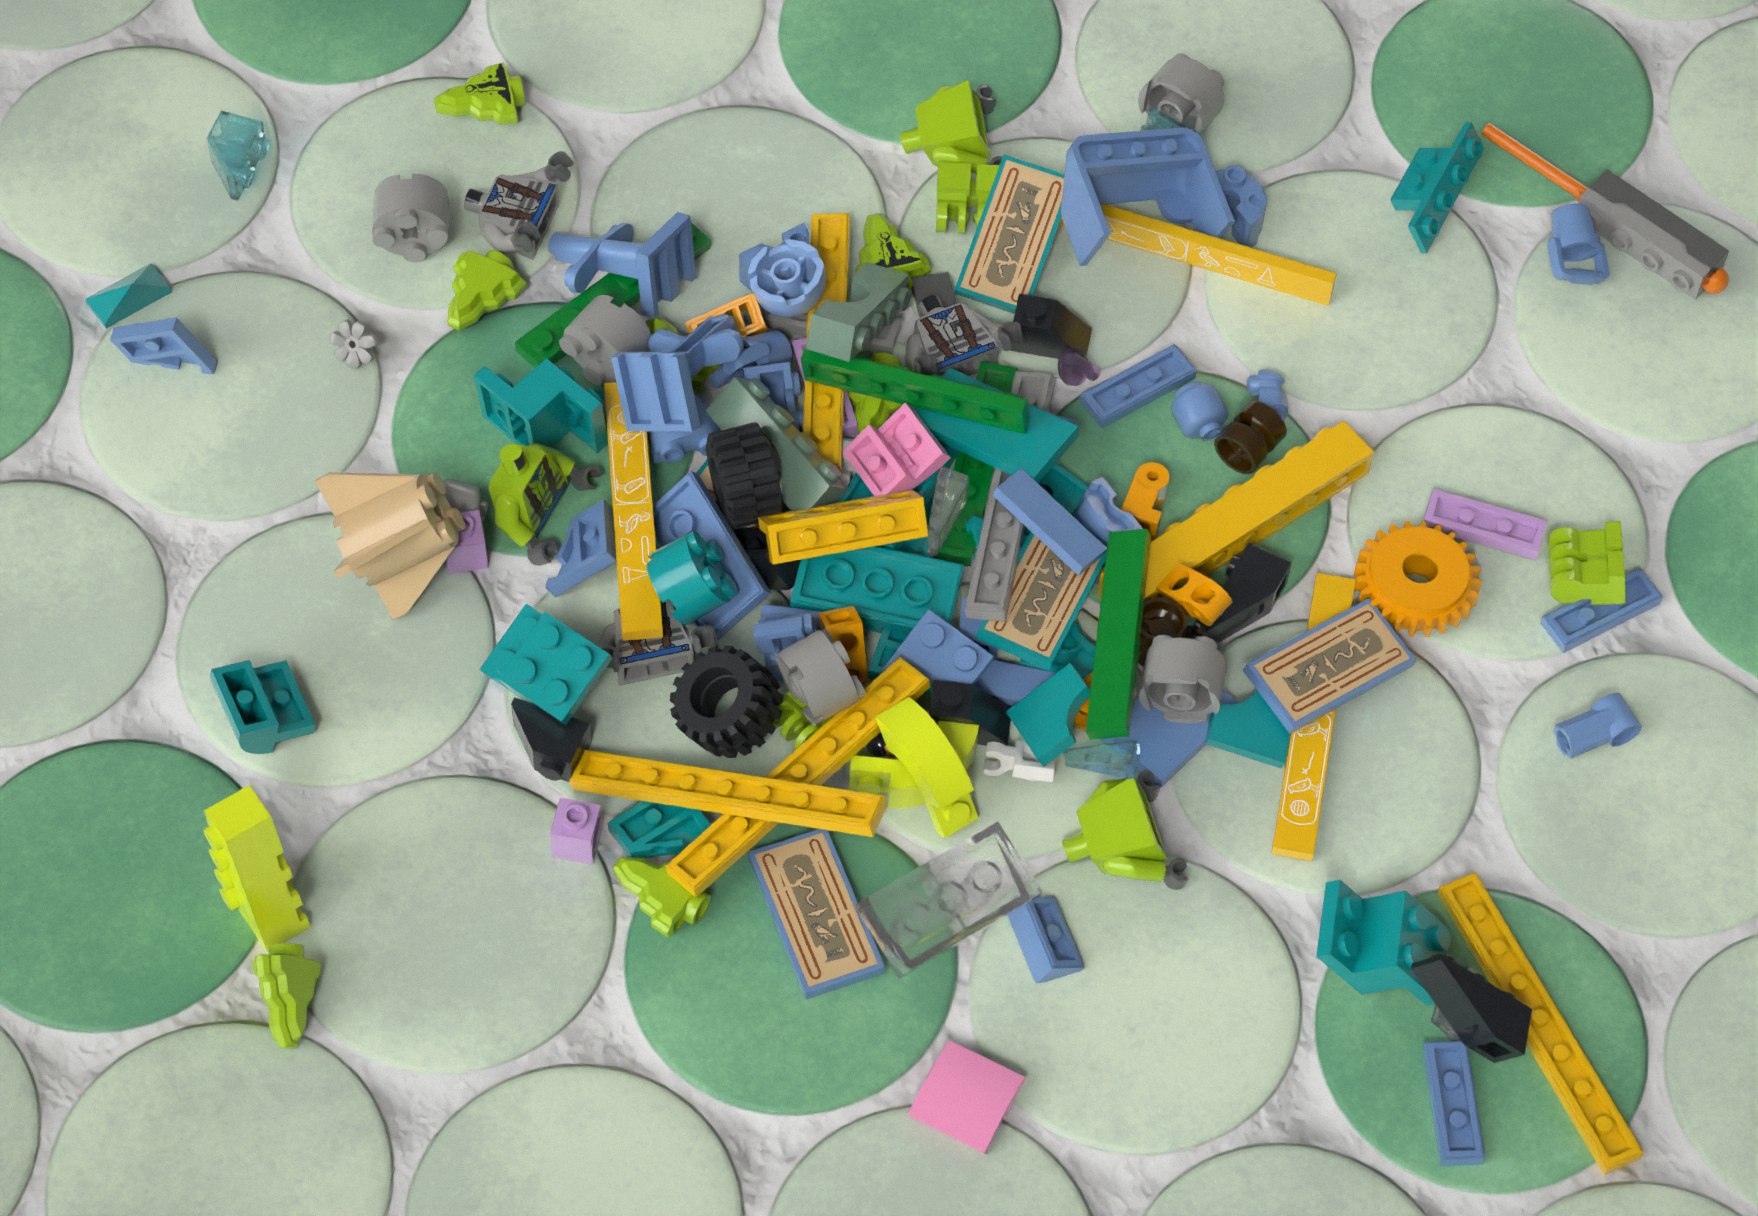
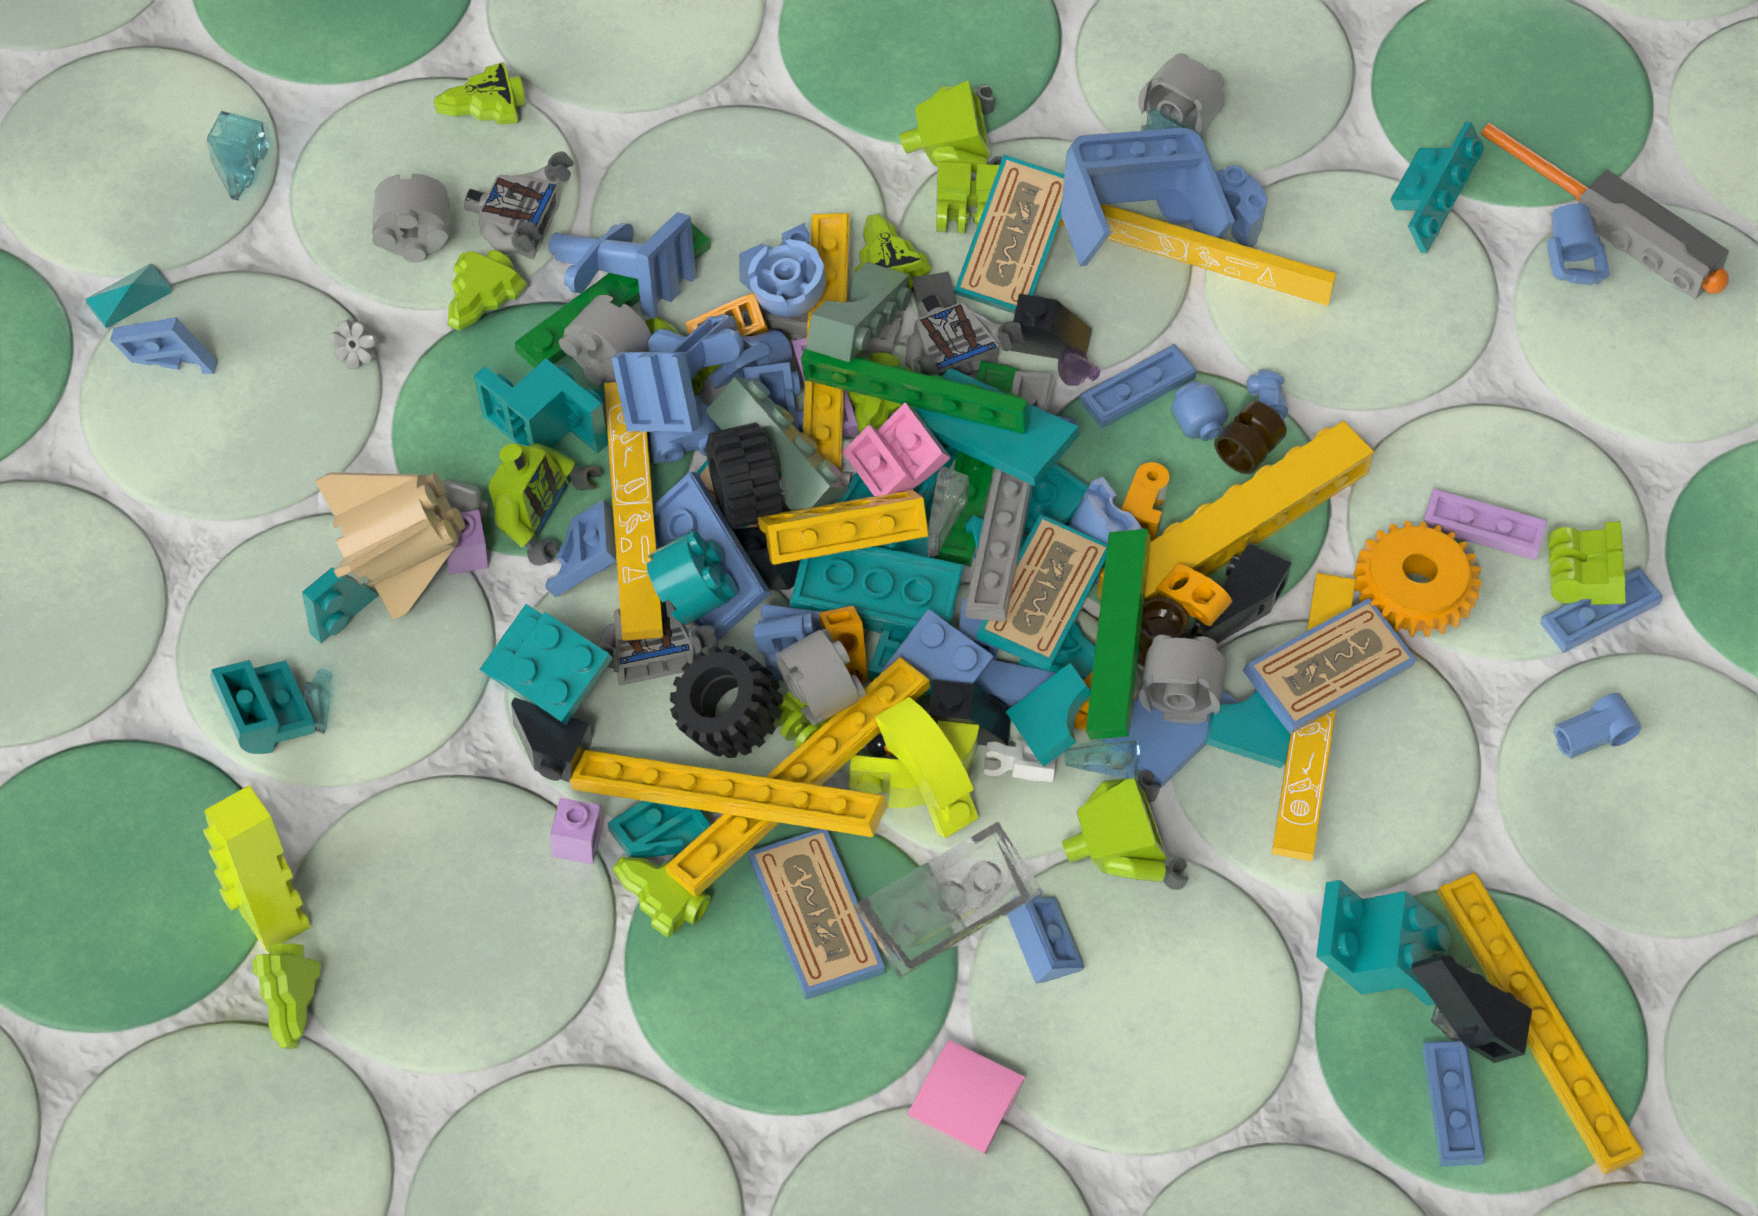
(318, 698): none -> clear light blue bar
(333, 602): none -> teal wing
(1049, 521): medium blue tile -> none

